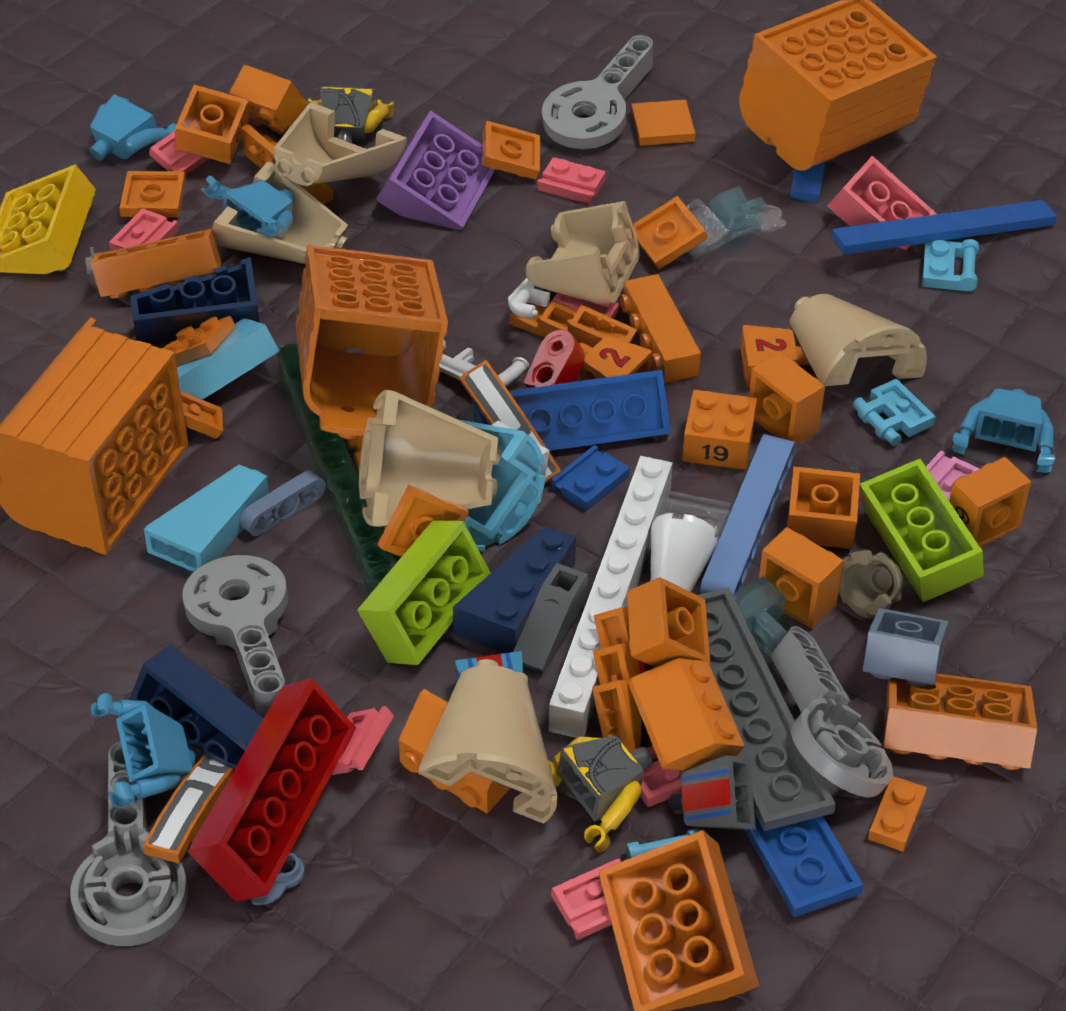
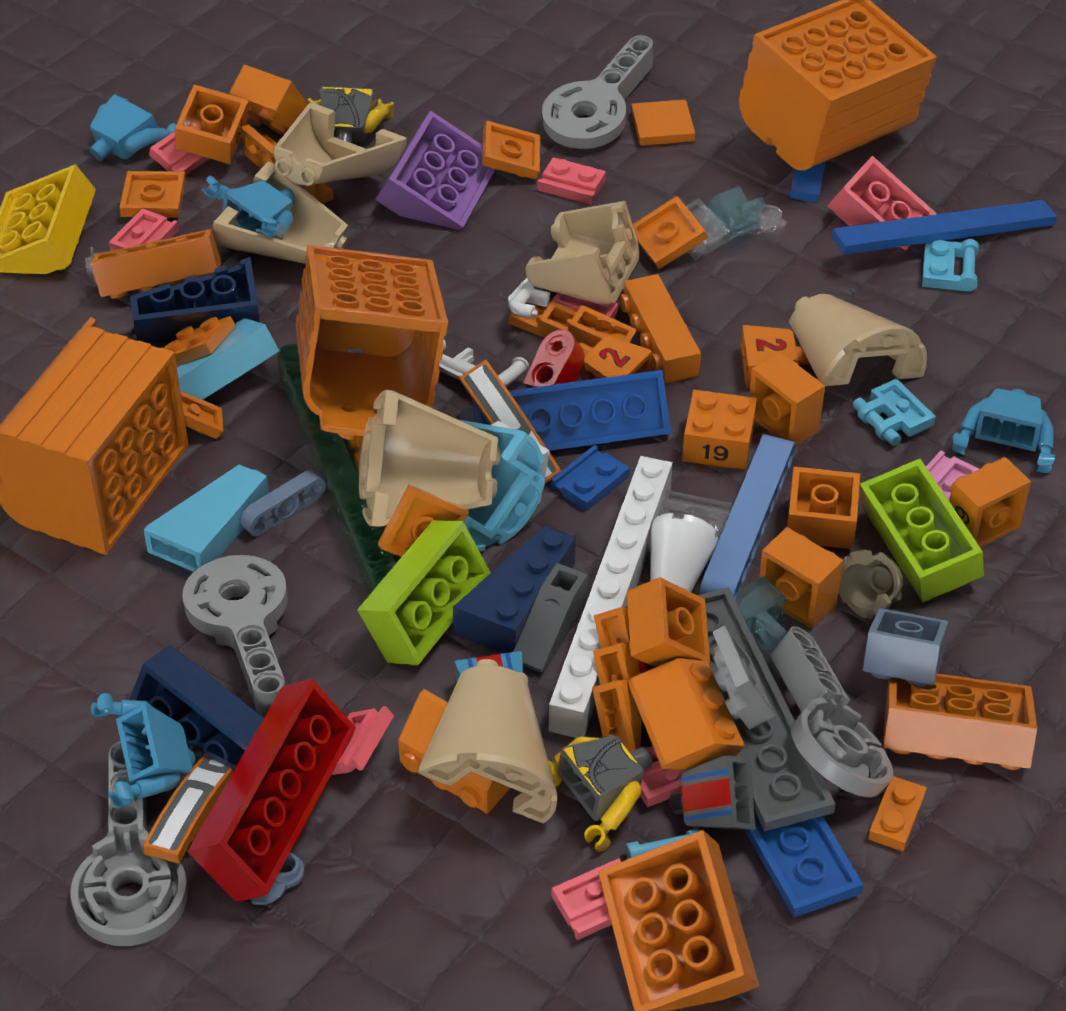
(740, 680): none -> light grey plate

